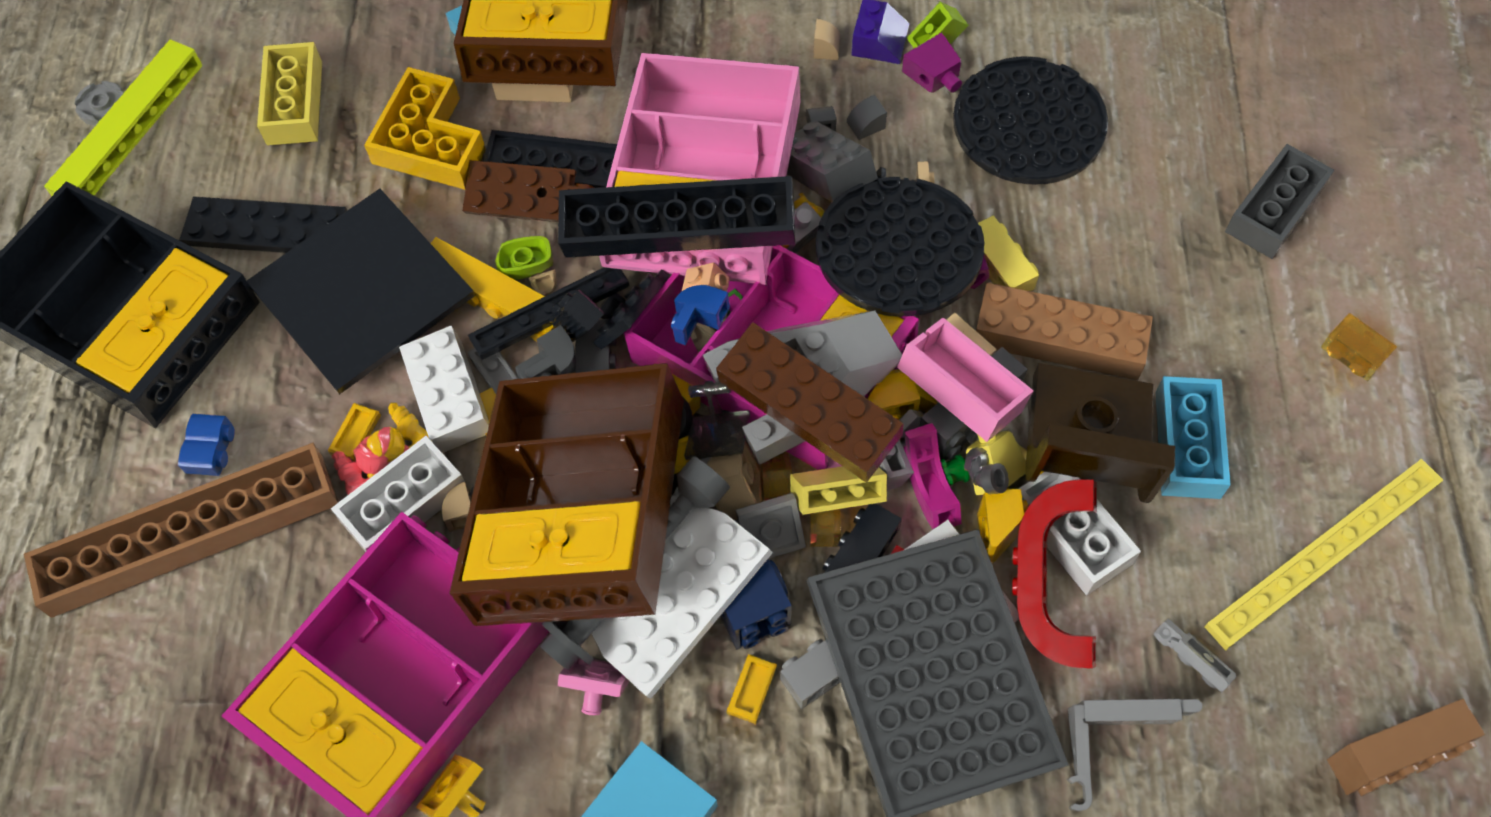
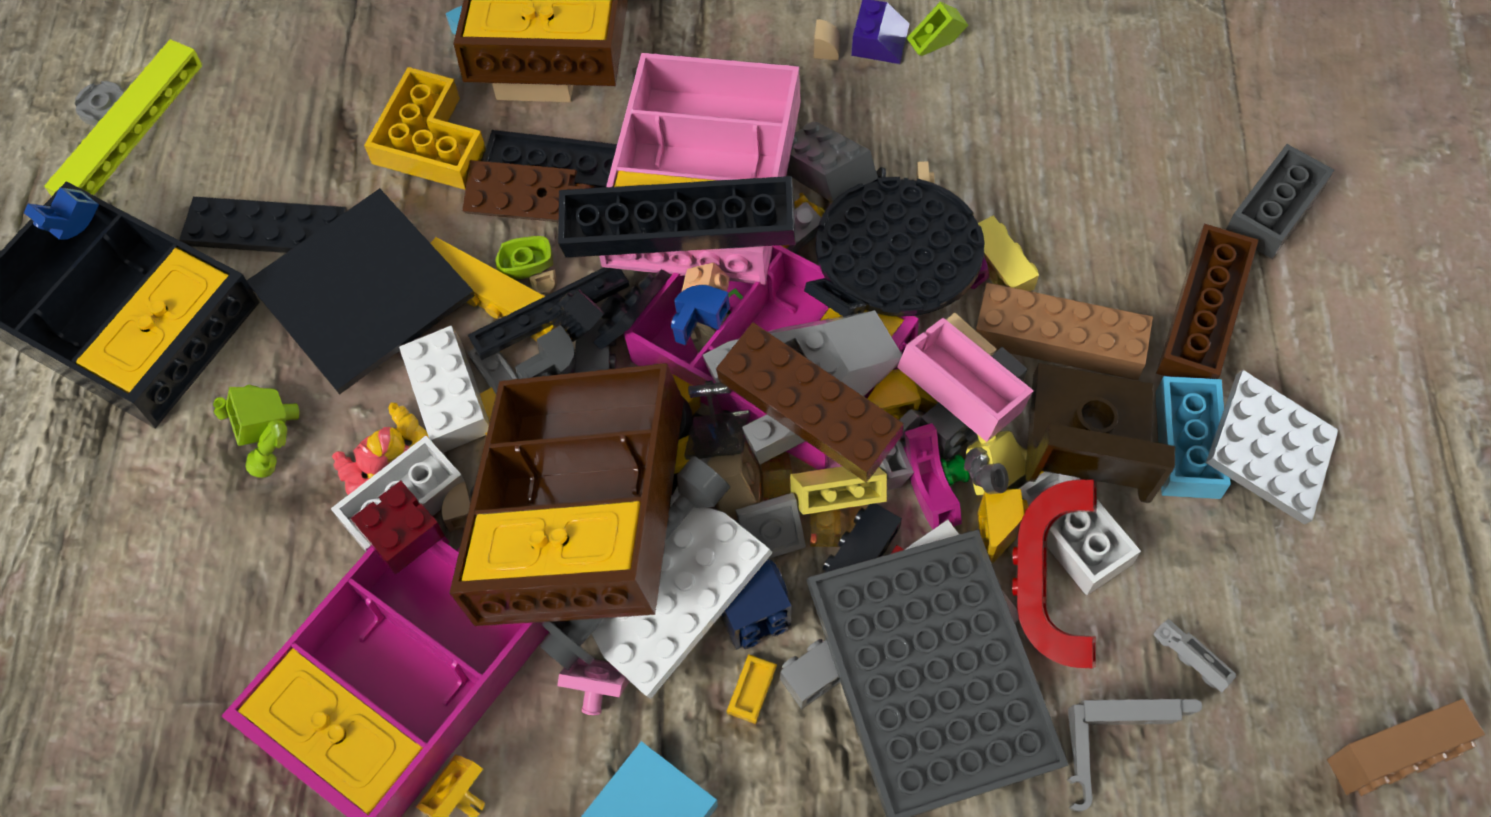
(66, 216): none -> blue brick
(179, 530): medium nougat brick -> none
(206, 444): blue brick -> none
(260, 418): none -> lime torso
(290, 93): light yellow brick -> none
(354, 429): yellow tile -> none
(398, 527): none -> dark red piece
(823, 115): dark grey brick -> none
(834, 297): none -> black tile
(867, 117): dark grey brick -> none
(934, 65): magenta torso -> none
(1030, 120): black tile -> none
(1208, 305): none -> reddish brown brick
(1273, 447): none -> plate
(1322, 554): light yellow plate -> none
(1358, 347): clear yellow brick -> none

